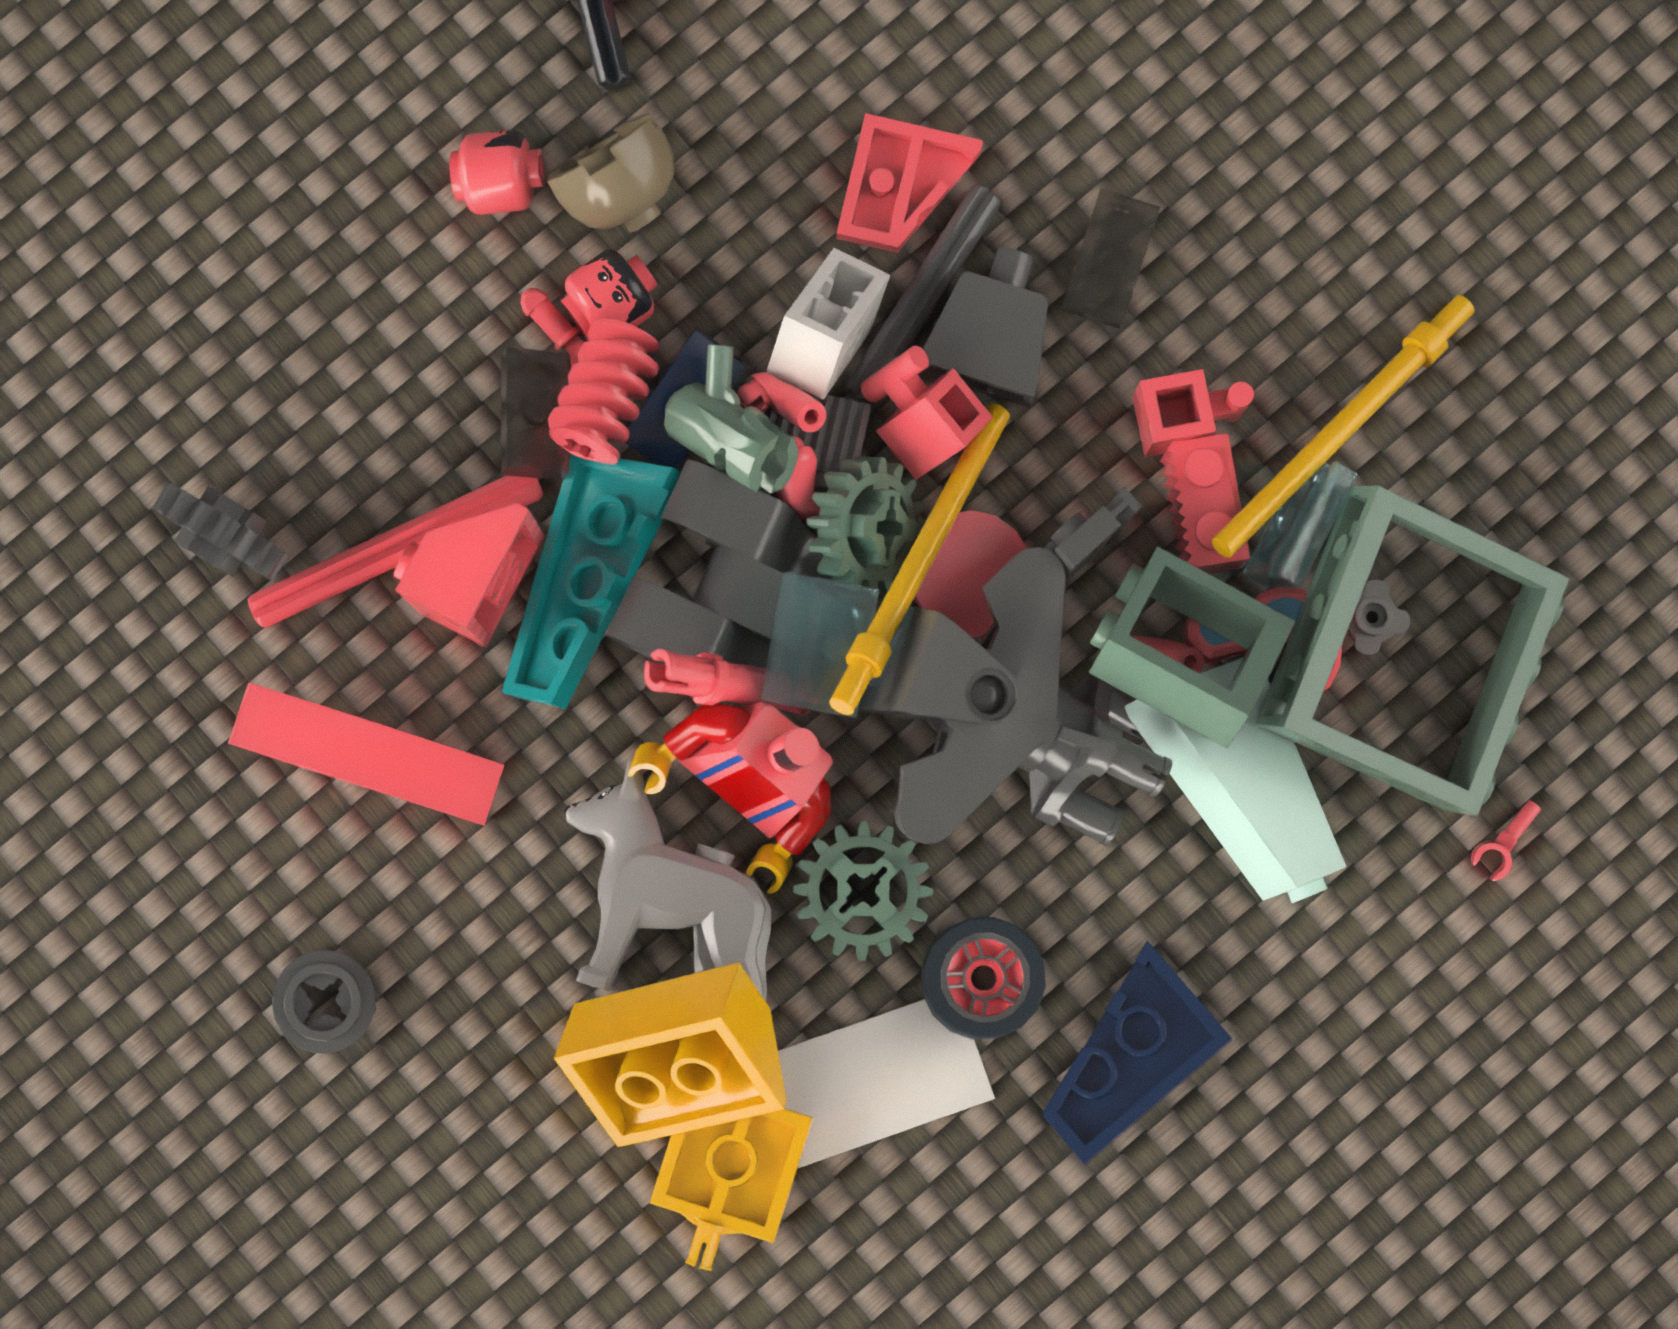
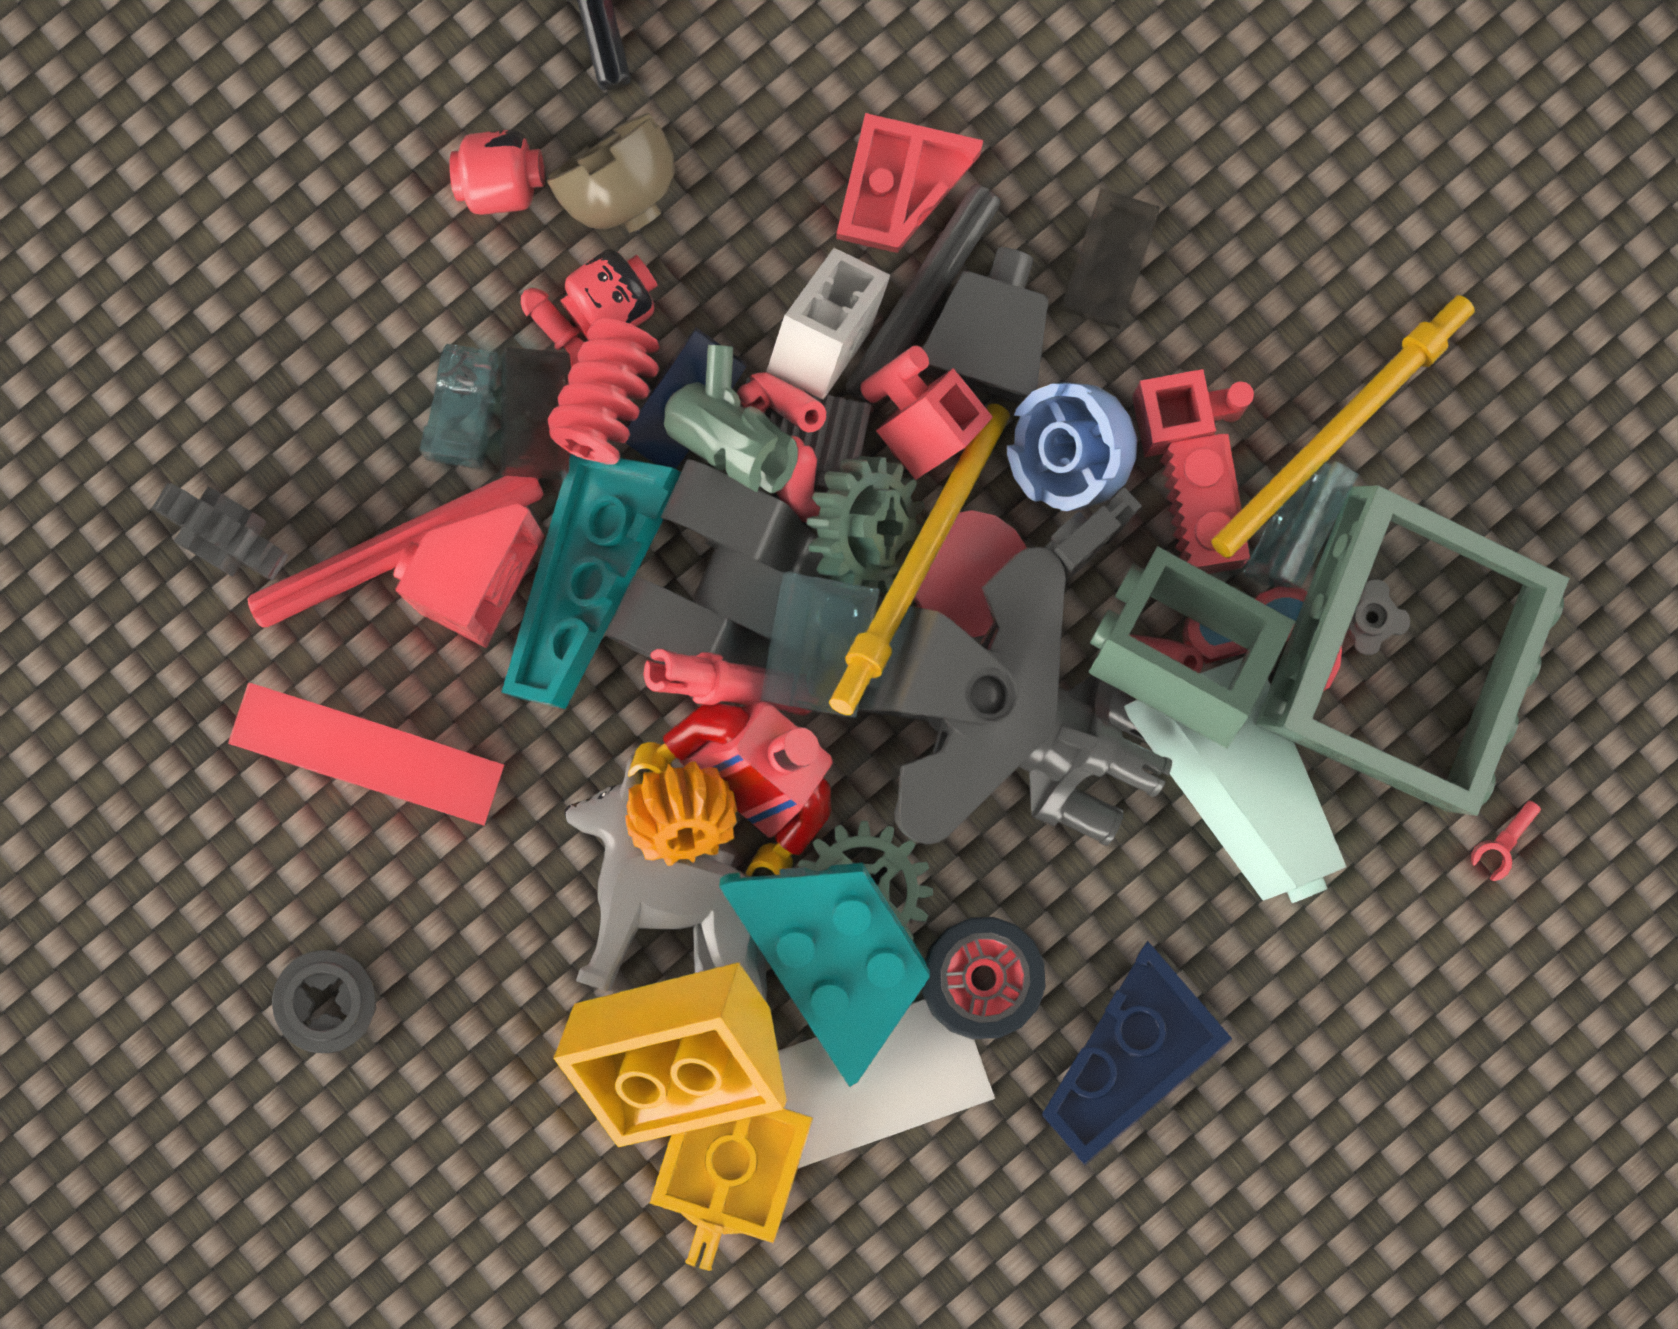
(461, 407): none -> clear light blue leg
(681, 813): none -> light orange gear
(834, 954): none -> teal wing
(1072, 446): none -> light blue cylinder

